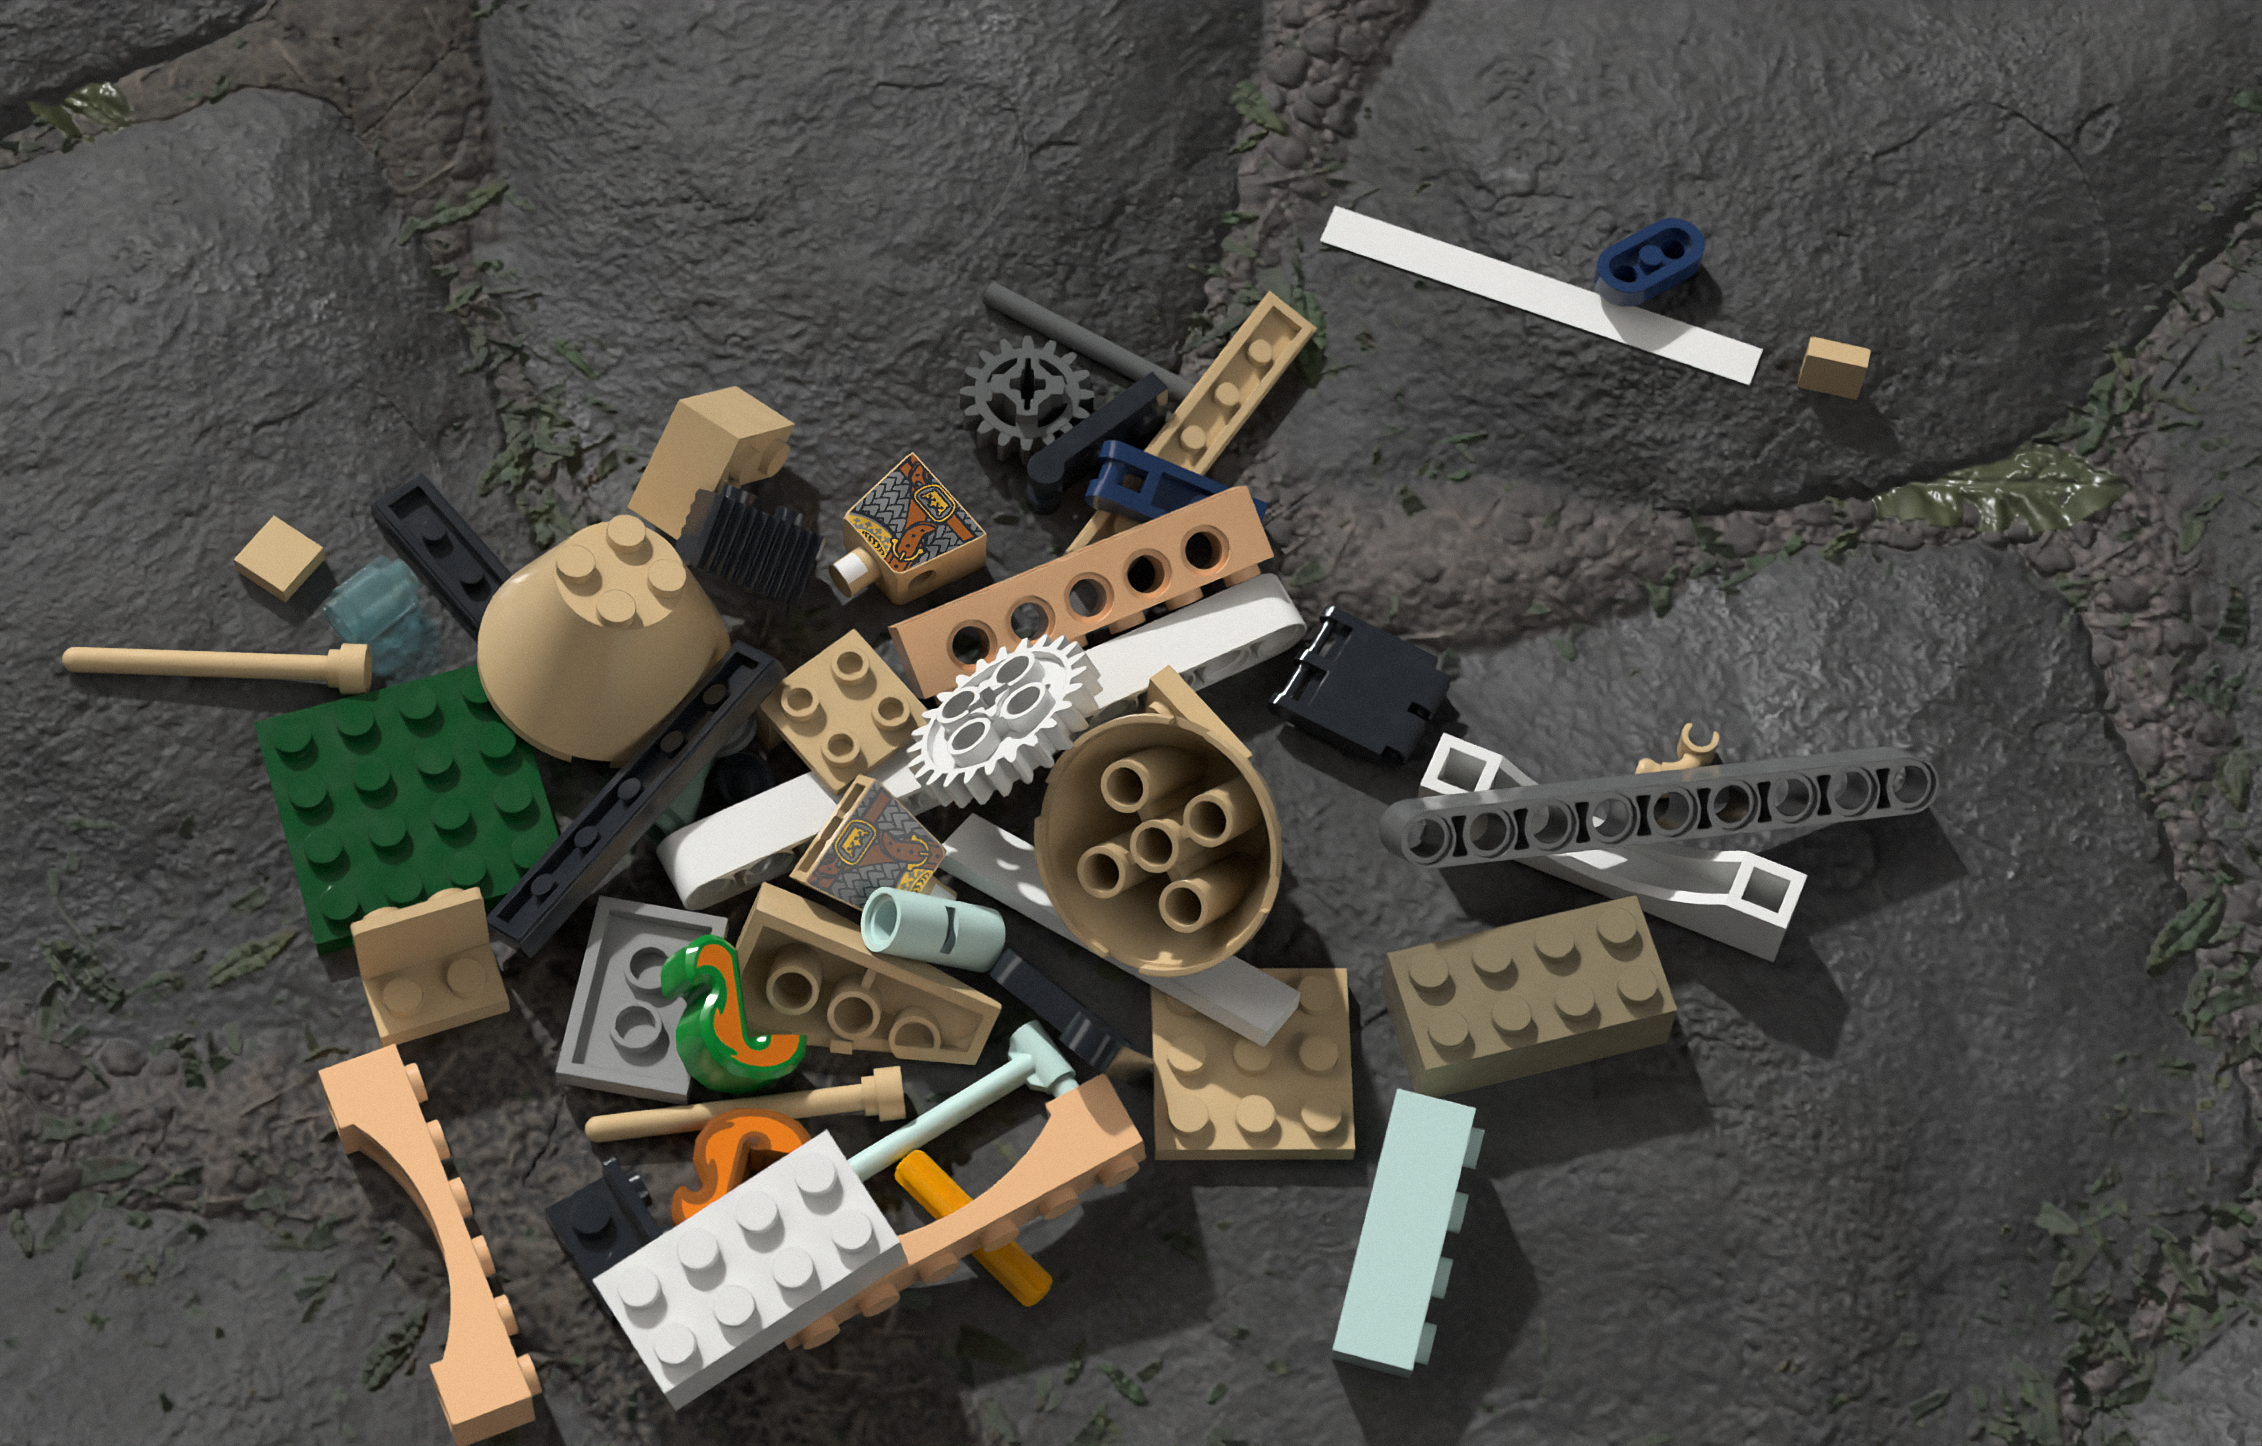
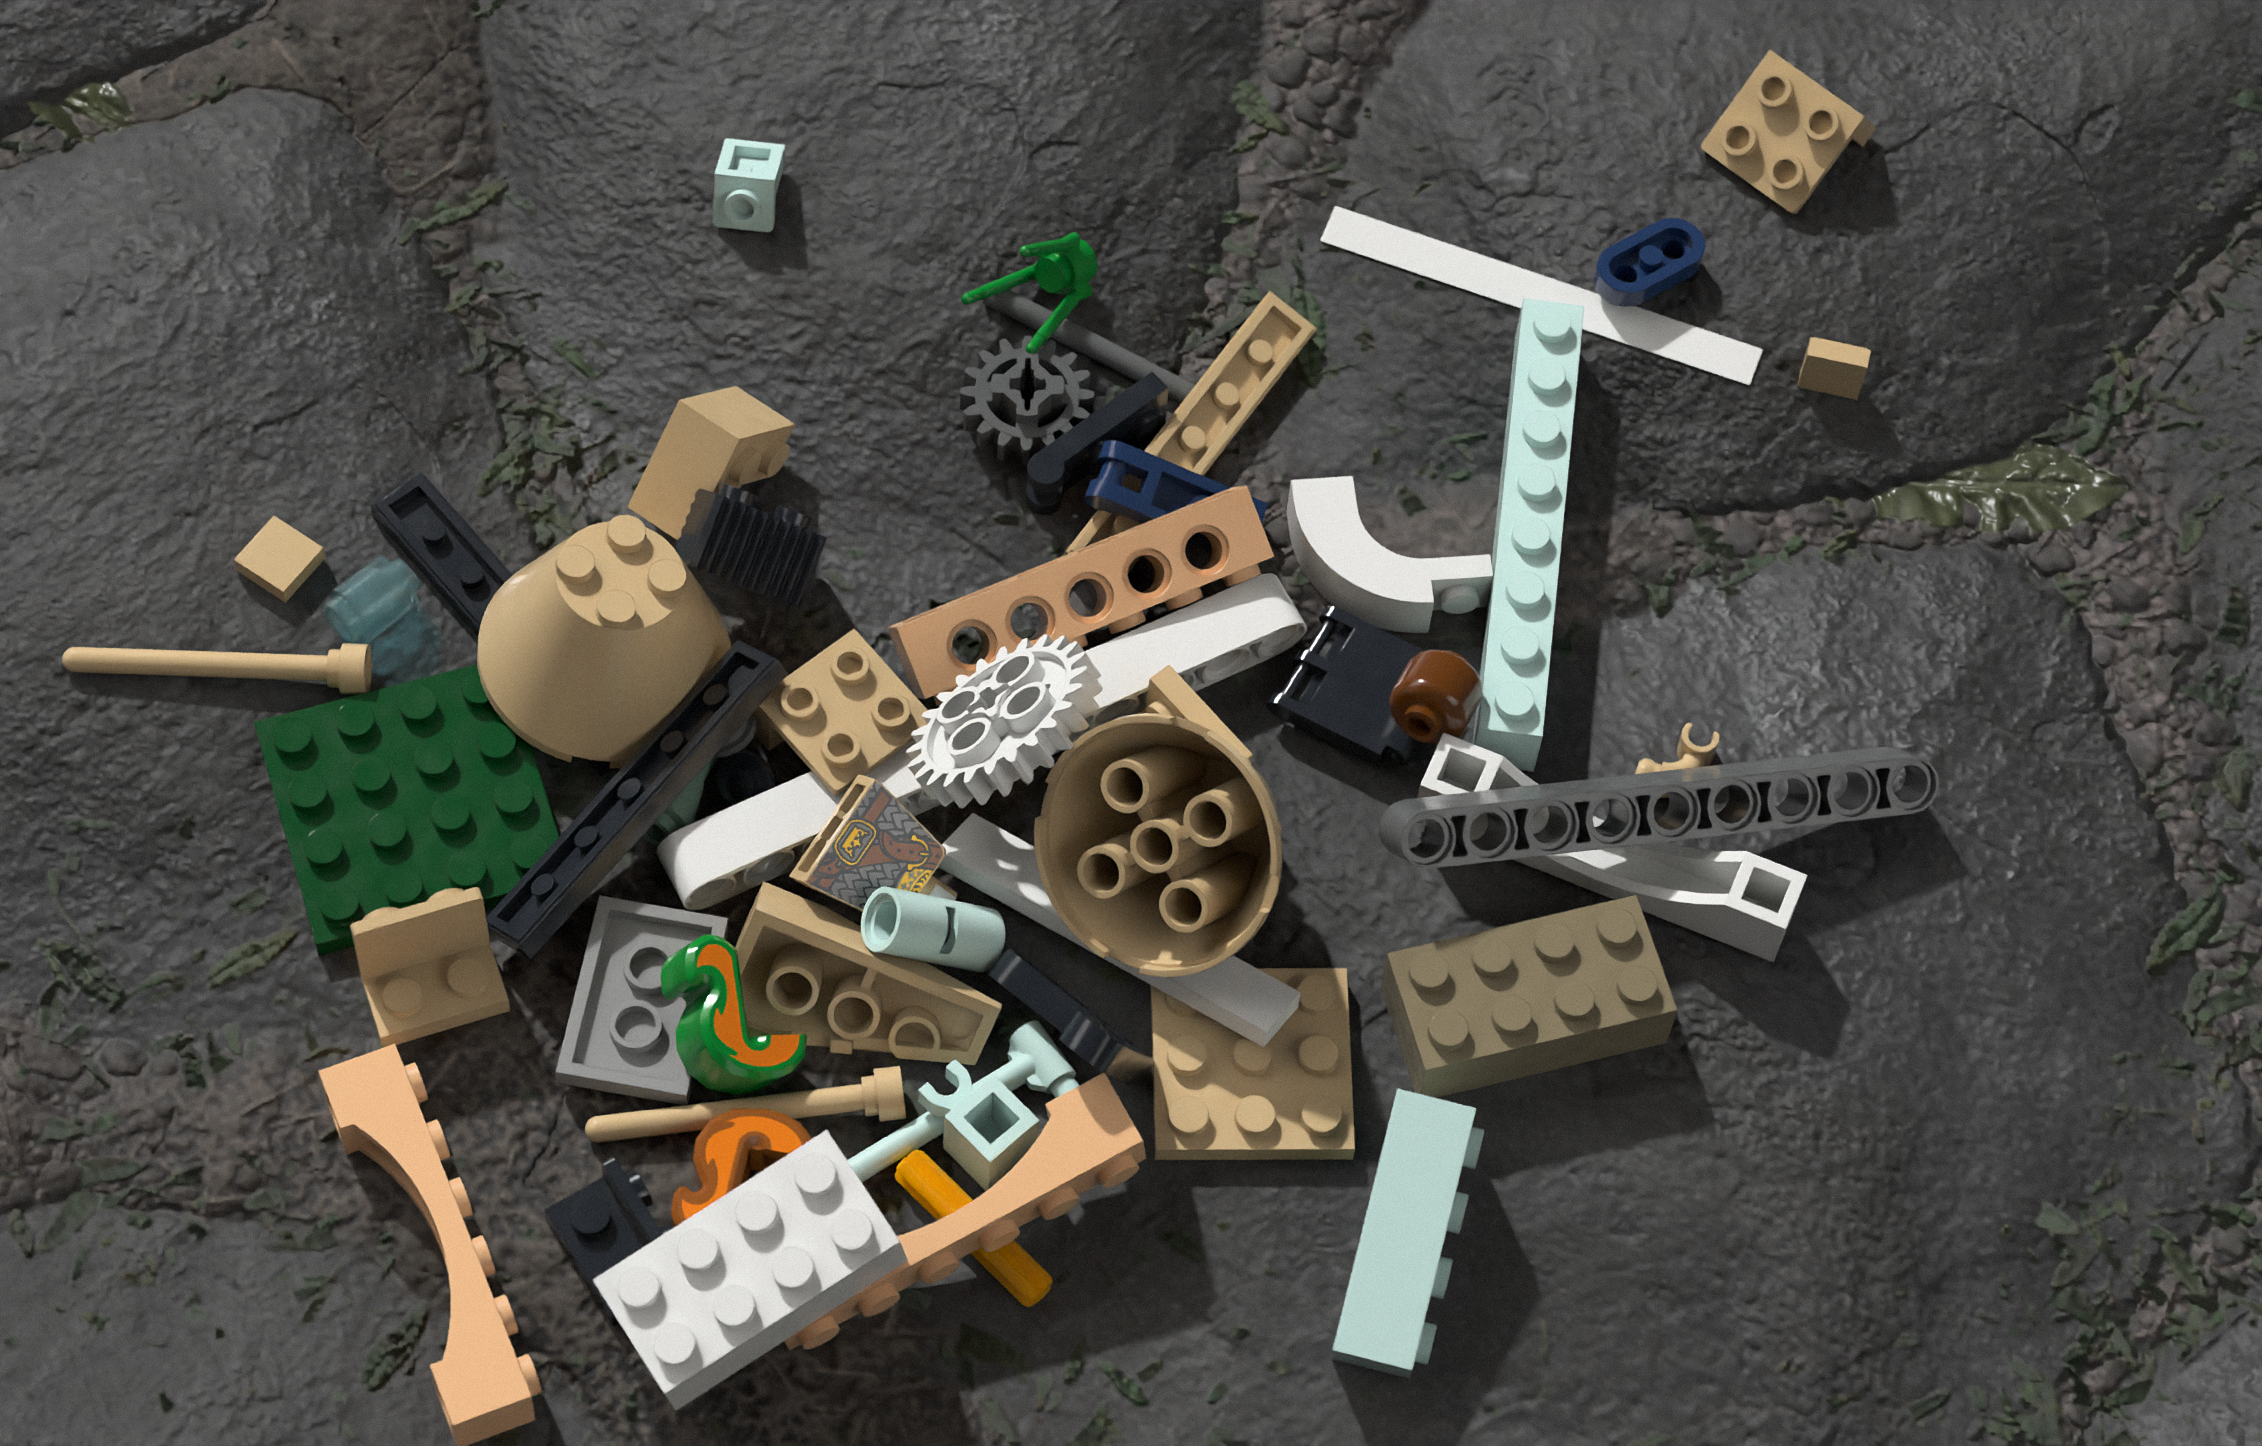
(747, 184): none -> light aqua bracket
(908, 537): torso -> none
(984, 1127): none -> light aqua brick
(1062, 268): none -> green plant
(1366, 577): none -> white arch
(1435, 696): none -> reddish brown head
(1529, 531): none -> light aqua brick
(1784, 132): none -> tan bracket

